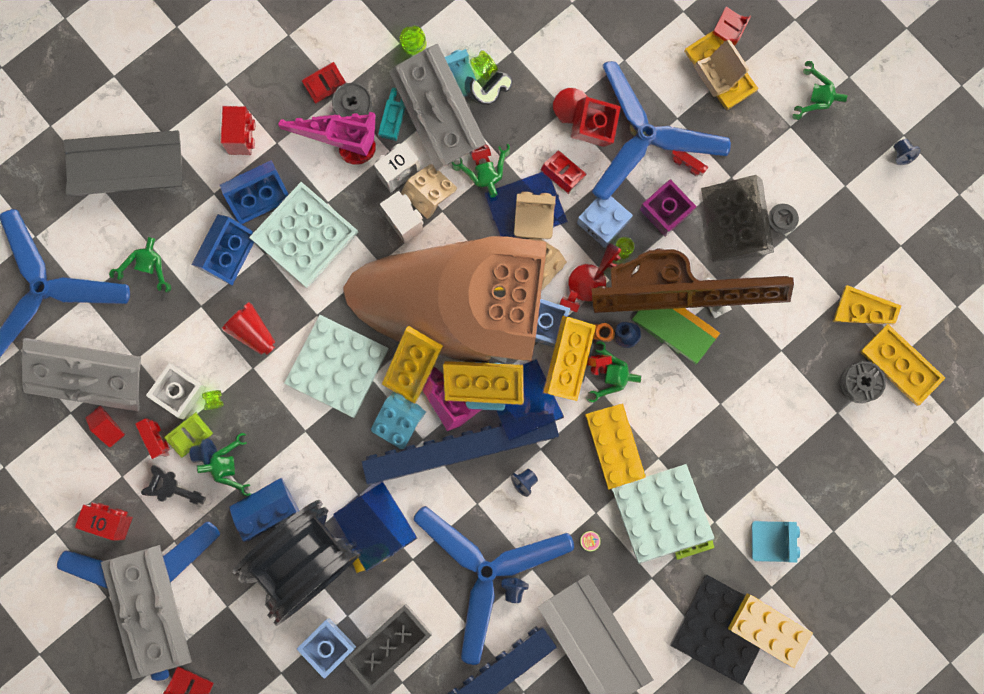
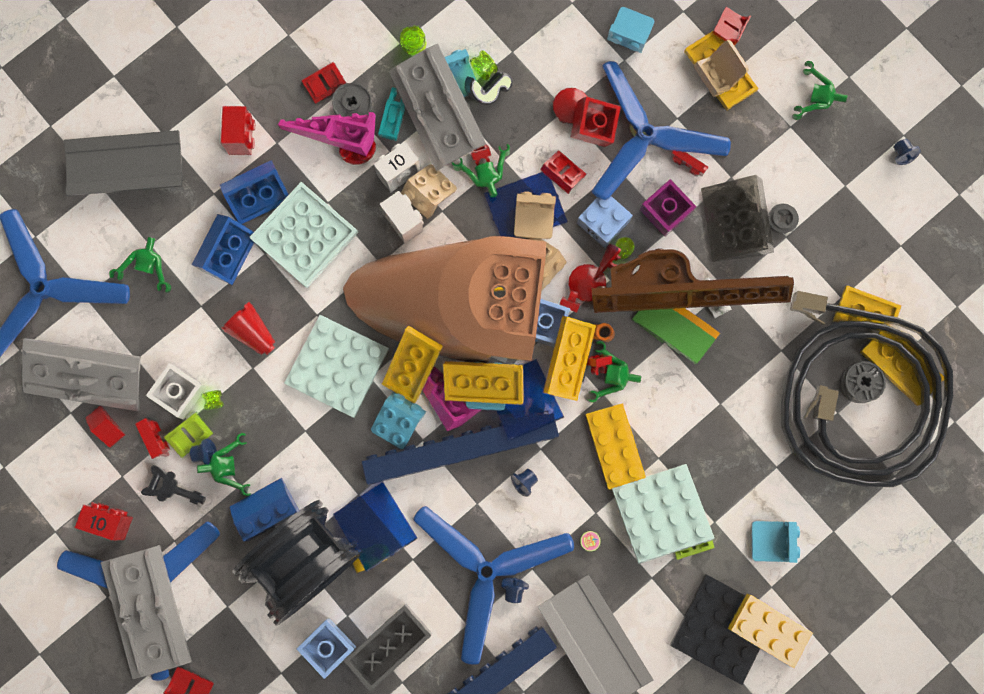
(627, 334): dark blue piece -> none
(631, 29): none -> medium azure bracket
(826, 399): none -> black piece

